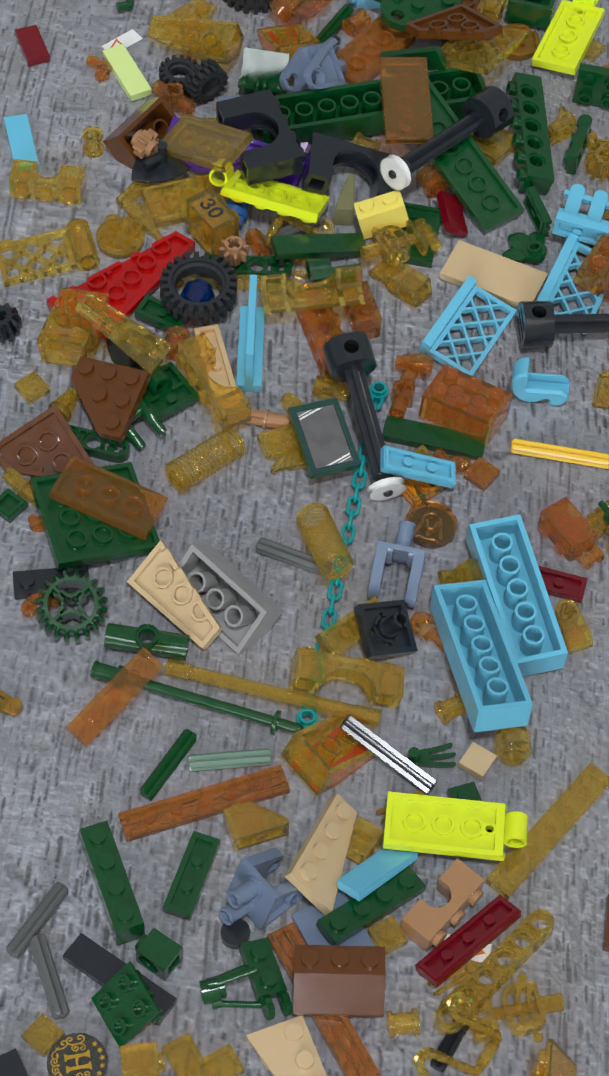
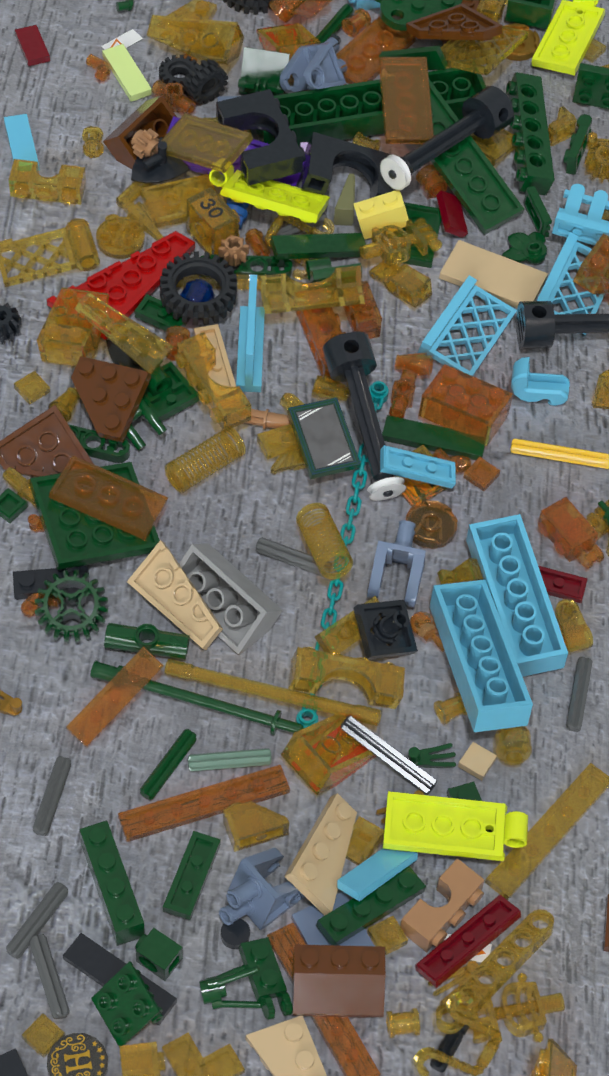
(51, 796): none -> dark grey axle
(579, 694): none -> dark grey axle

